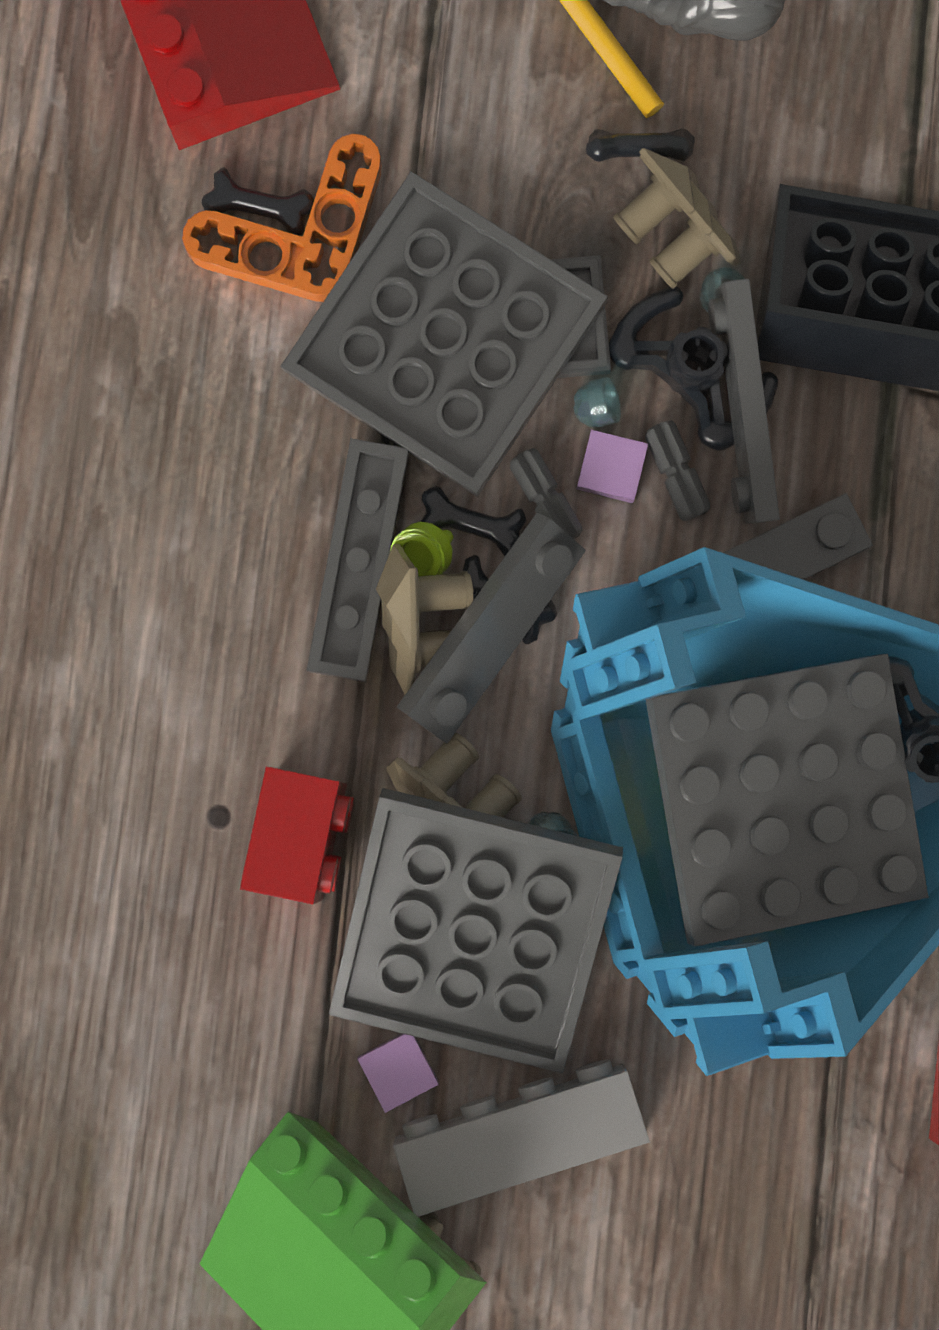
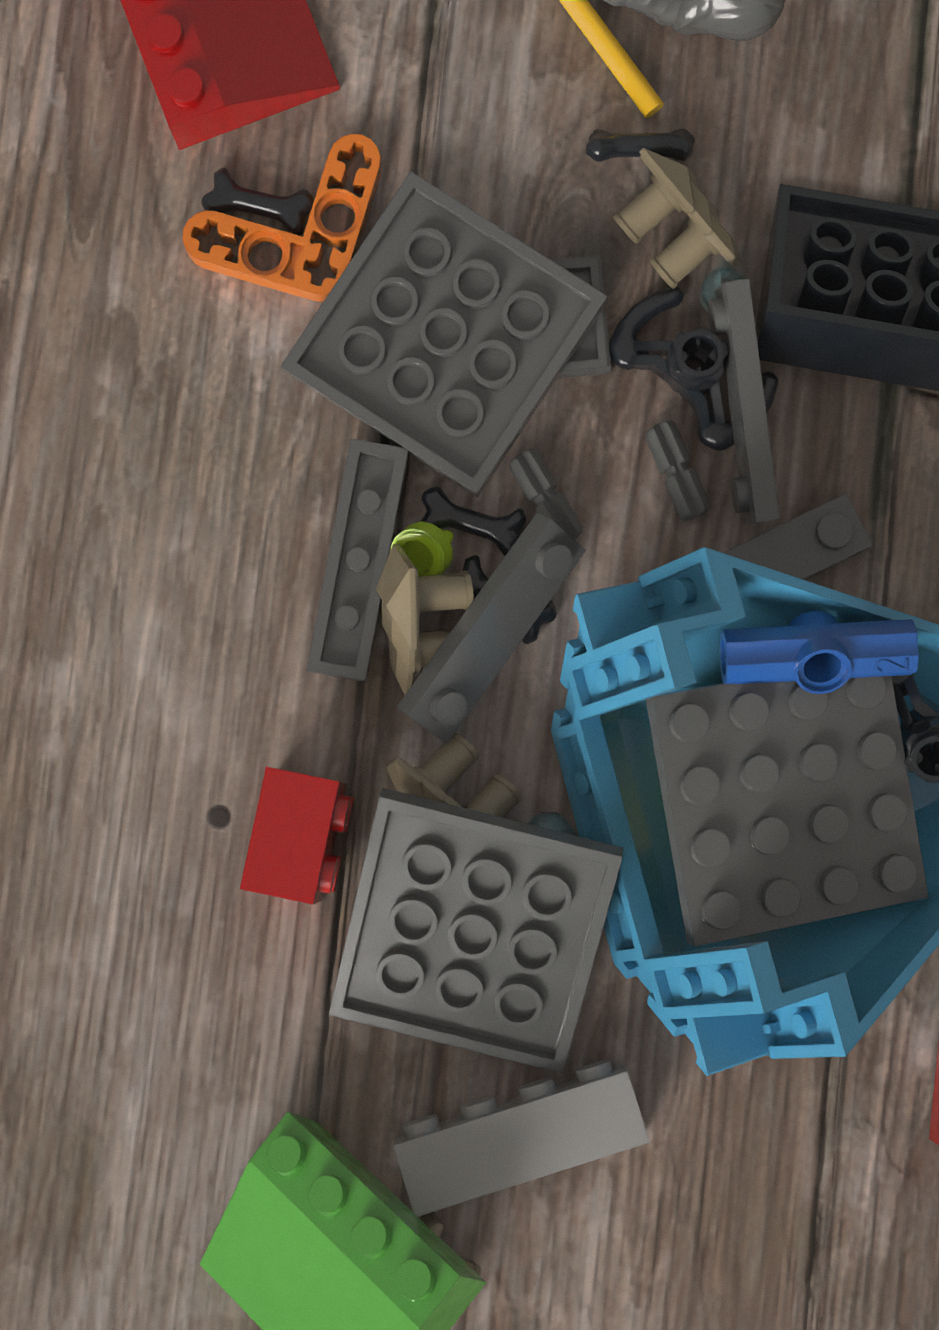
(398, 1071): lavender tile -> none
(597, 403): clear light blue hinge -> none
(612, 466): lavender tile -> none
(818, 652): none -> blue piece

